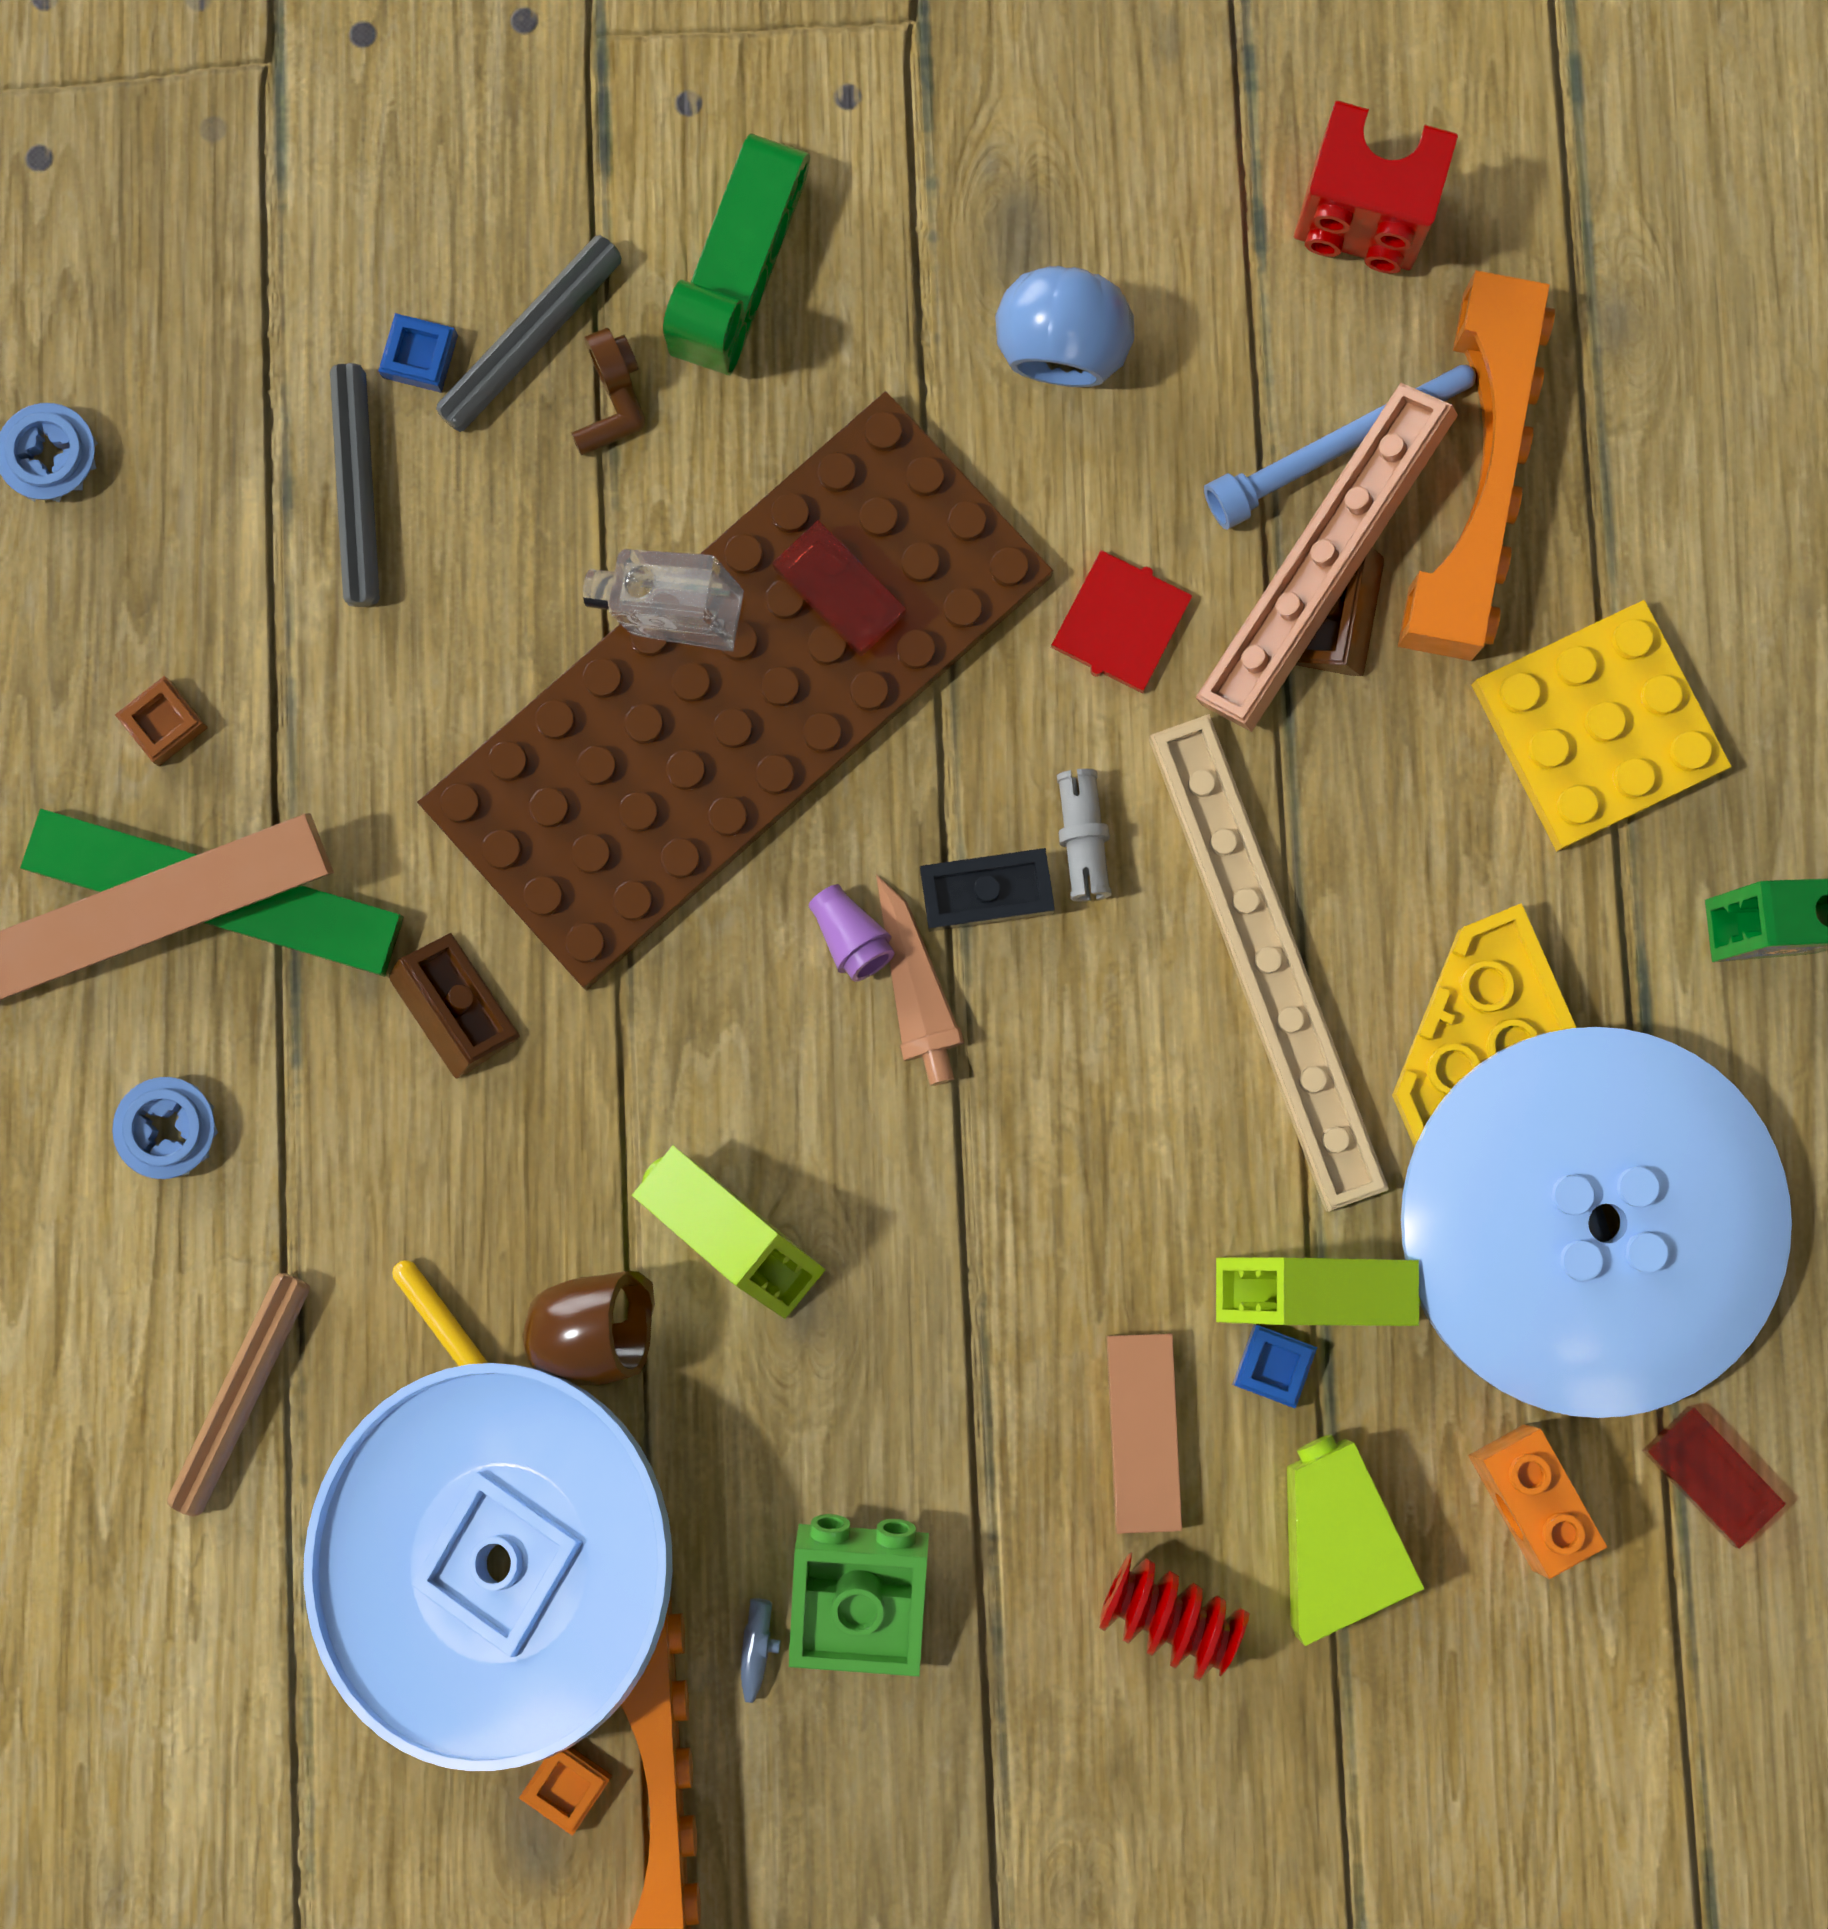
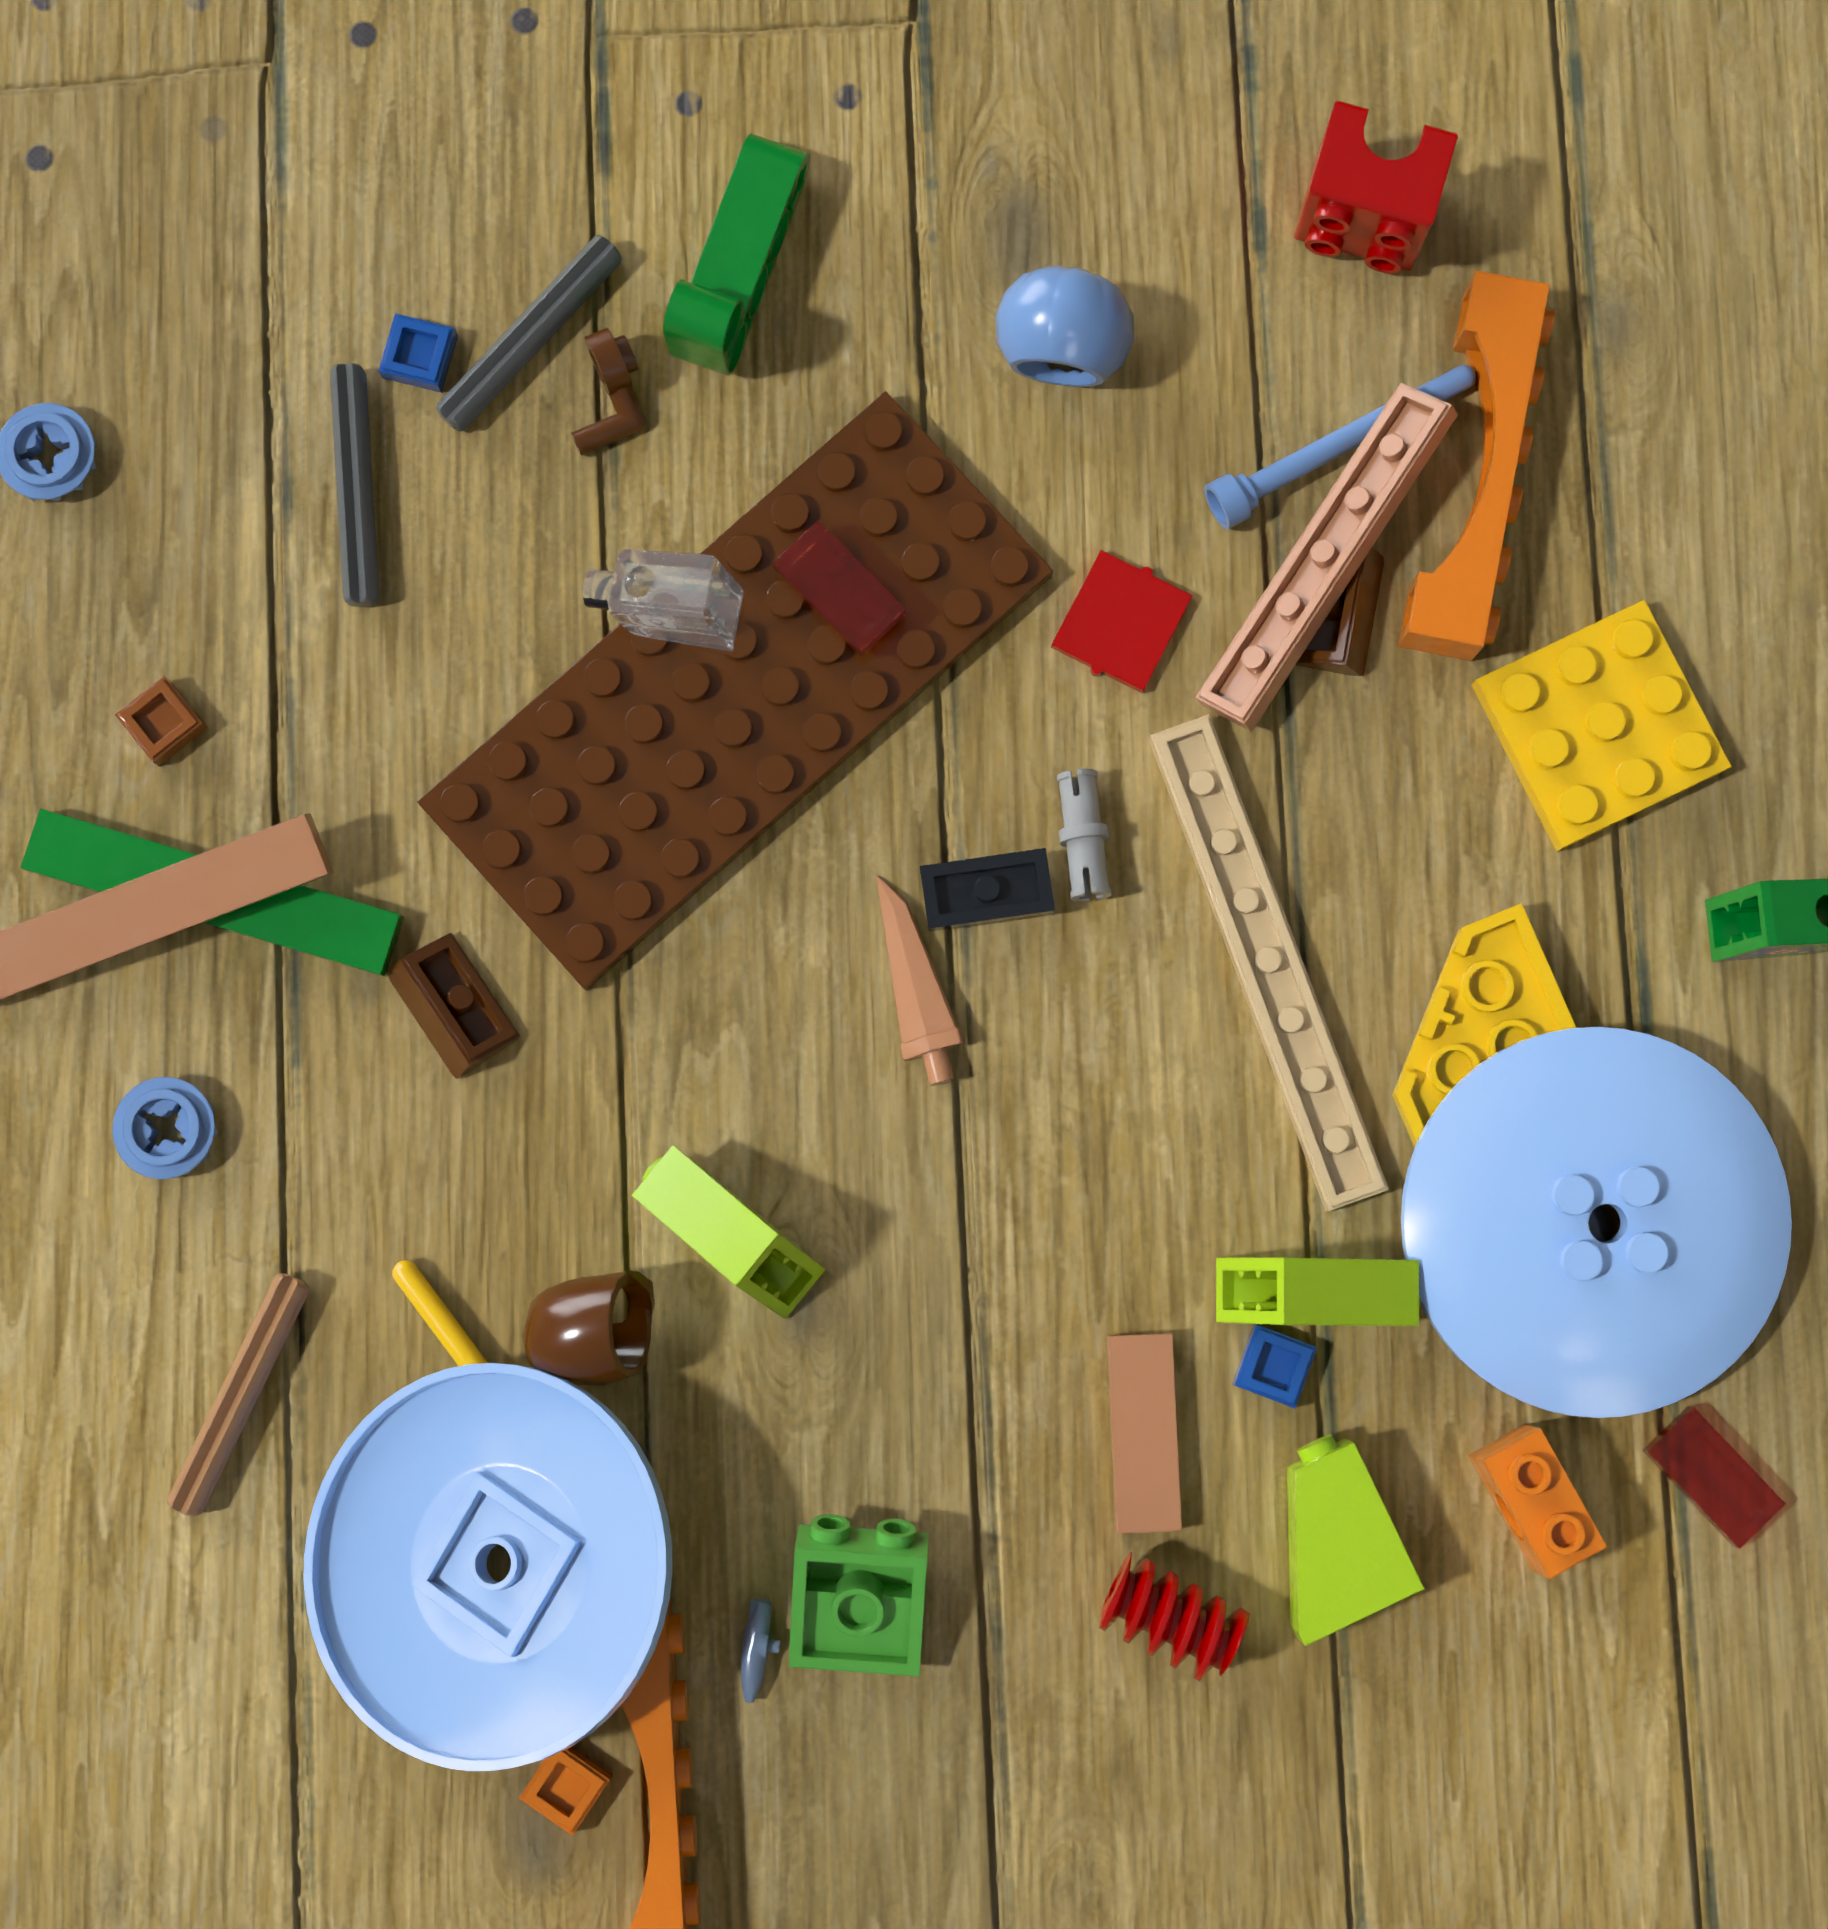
(851, 934): medium lavender cone -> none

